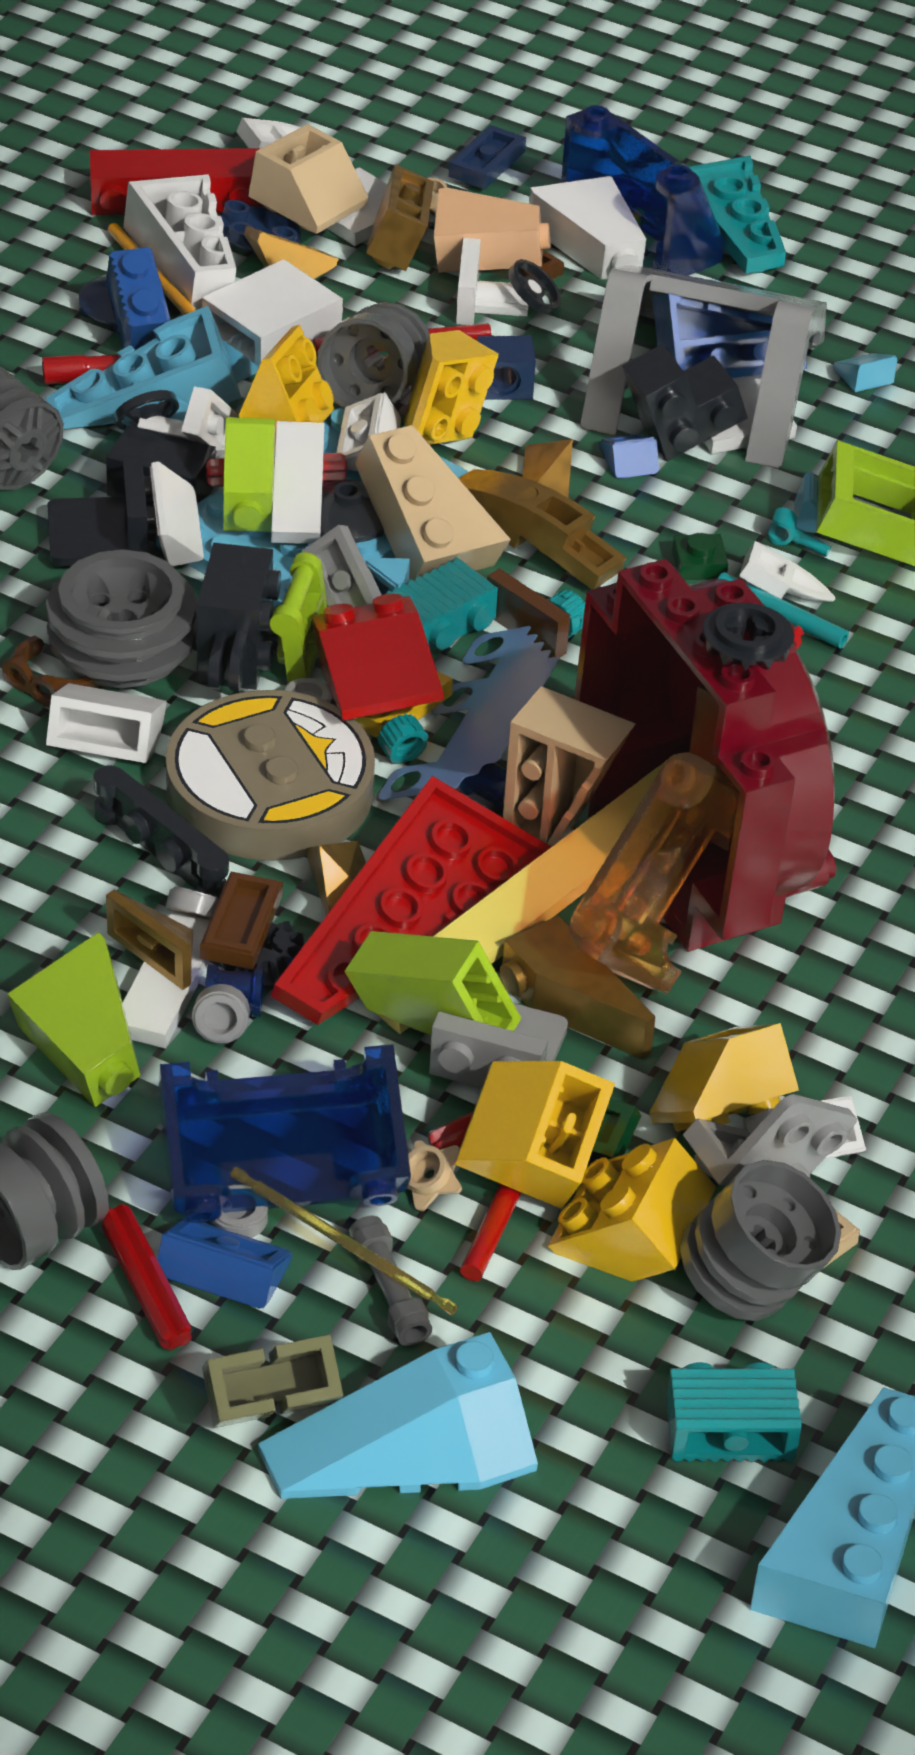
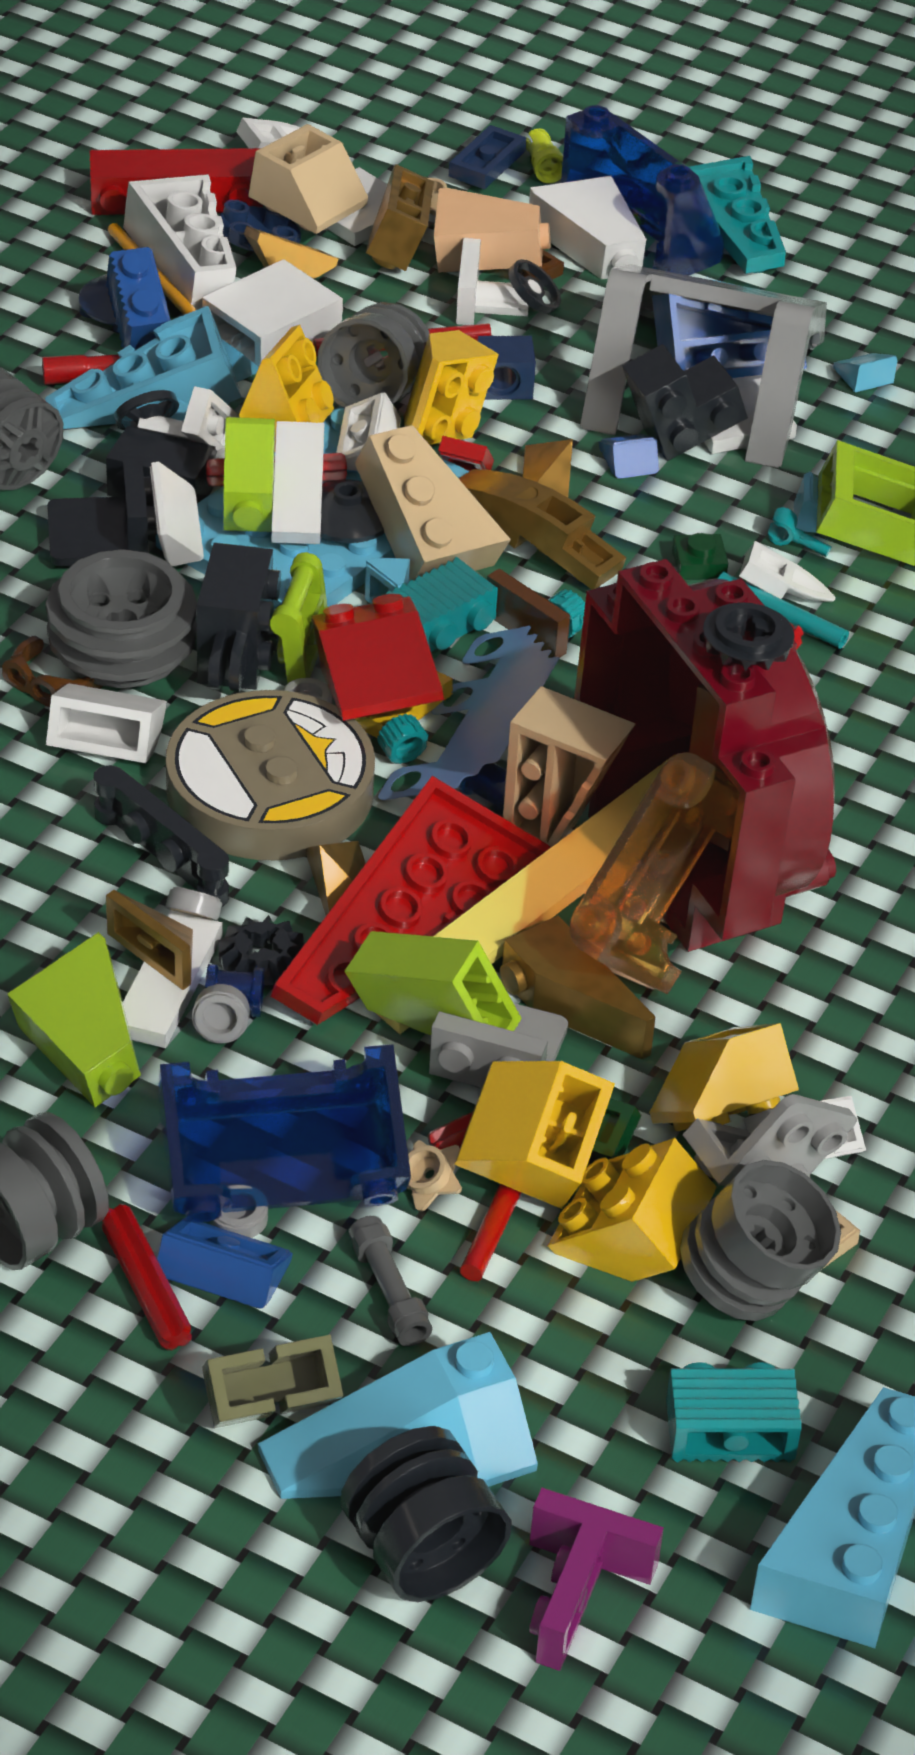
(241, 920): reddish brown tile -> none
(344, 569): light grey hinge -> none
(344, 1241): clear yellow piece -> none
(425, 1514): none -> black wheel
(465, 454): none -> red tile
(545, 156): none -> neon yellow pin
(585, 1542): none -> magenta bracket

